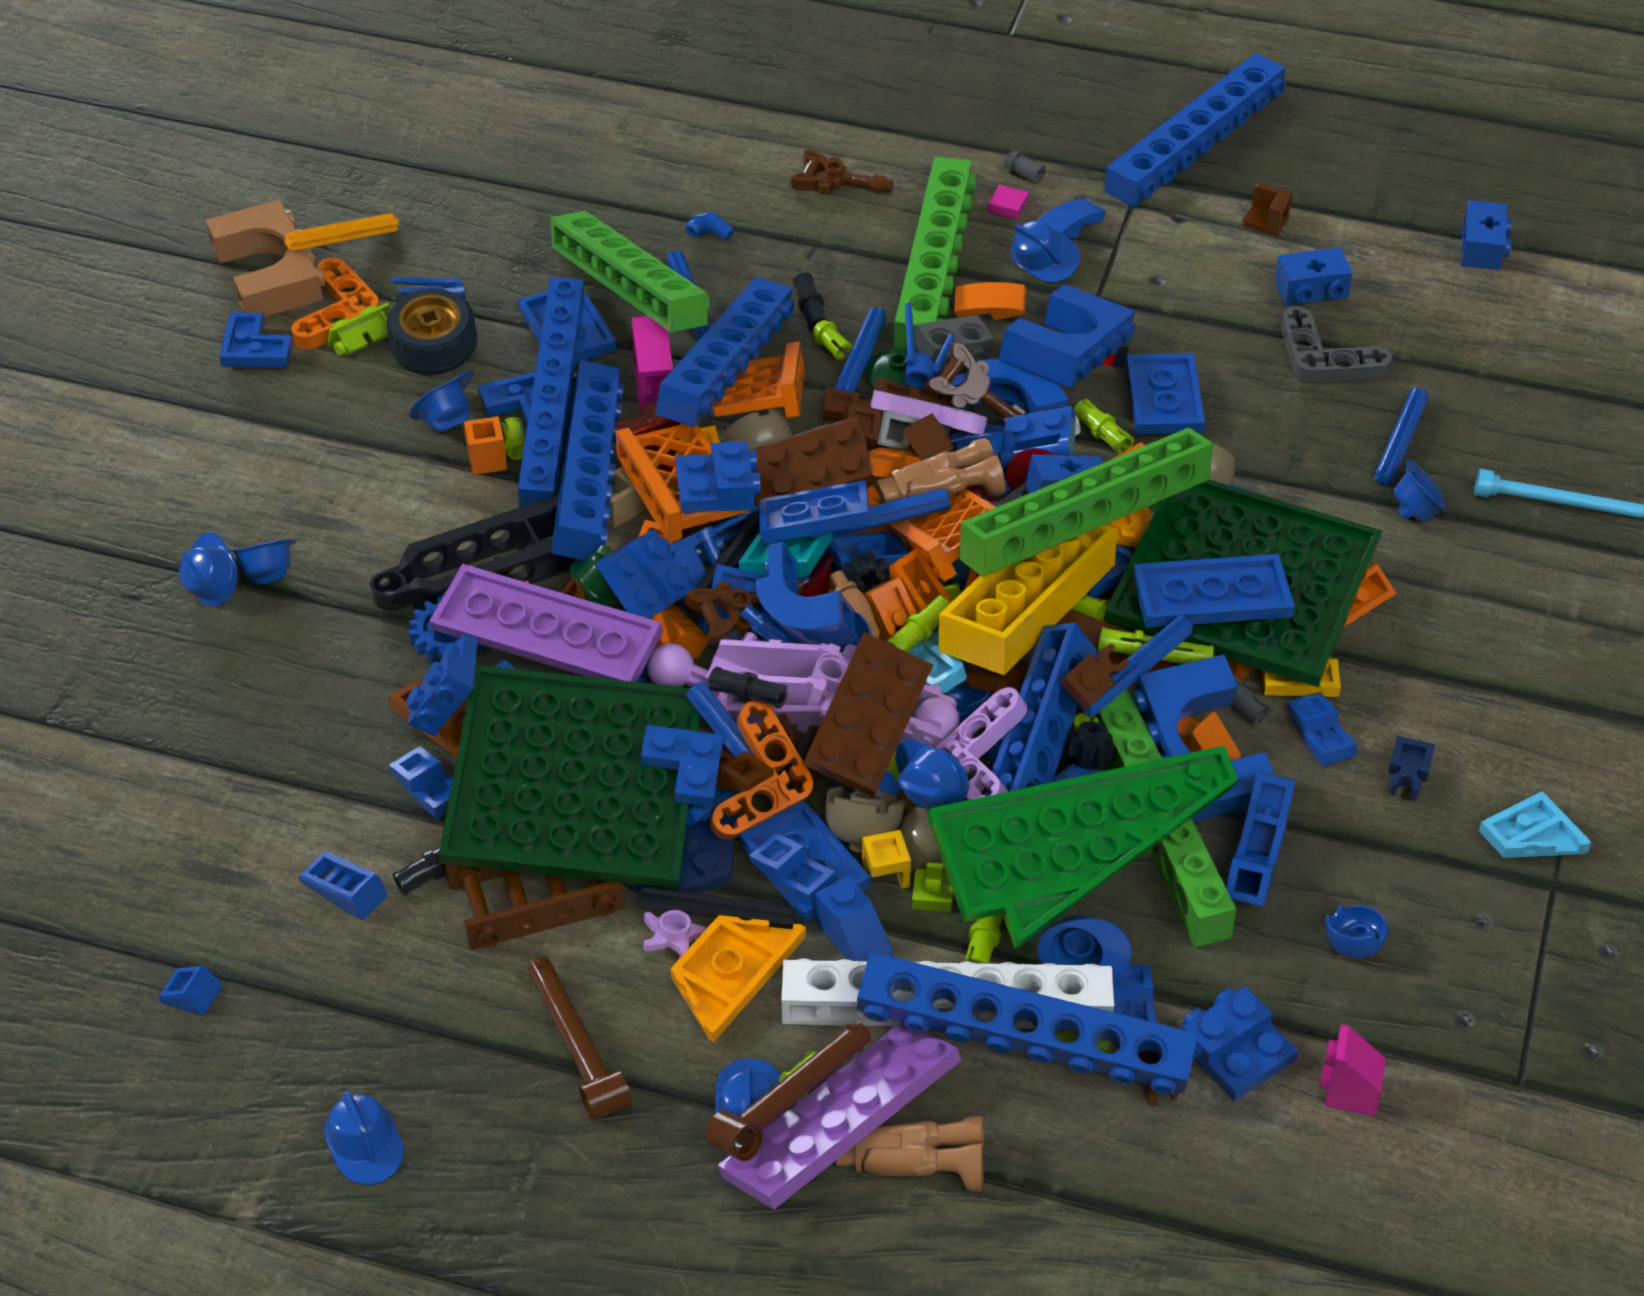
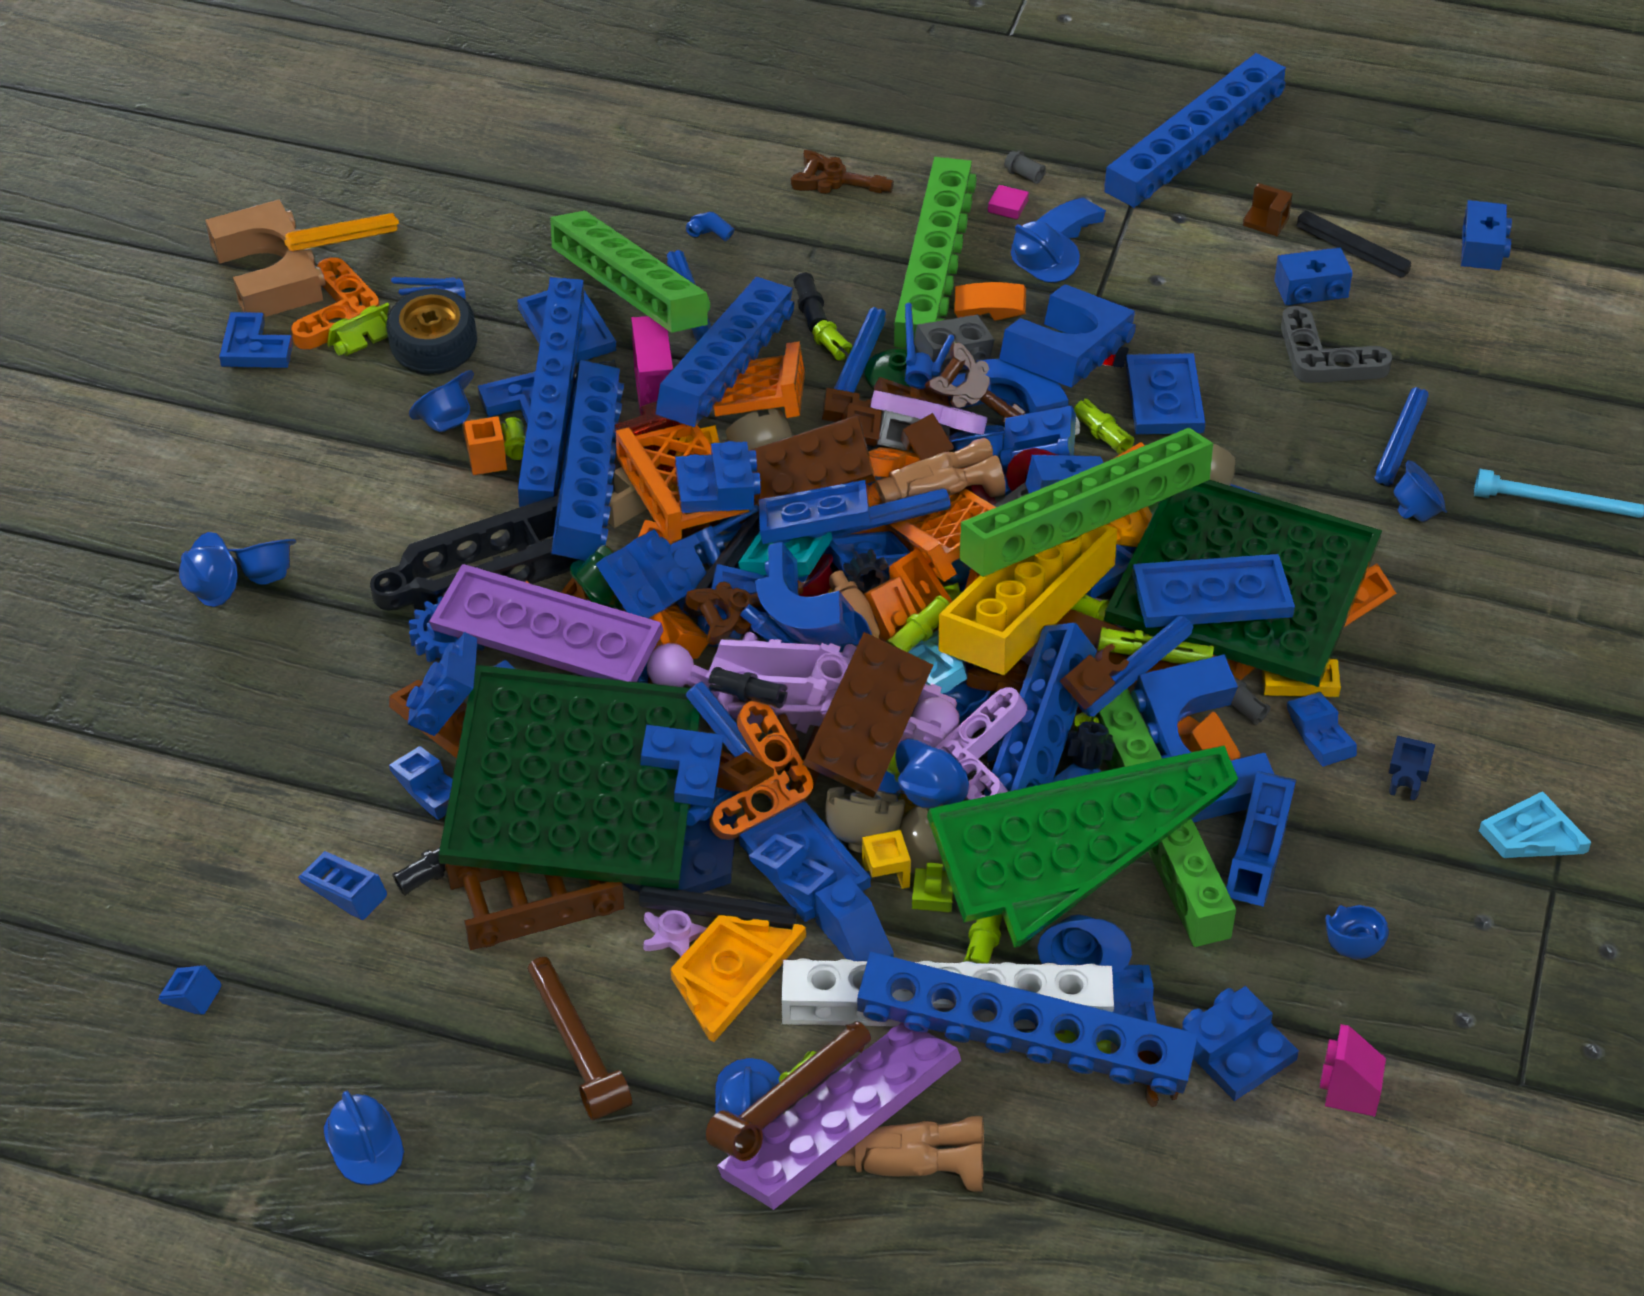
(1354, 244): none -> black axle

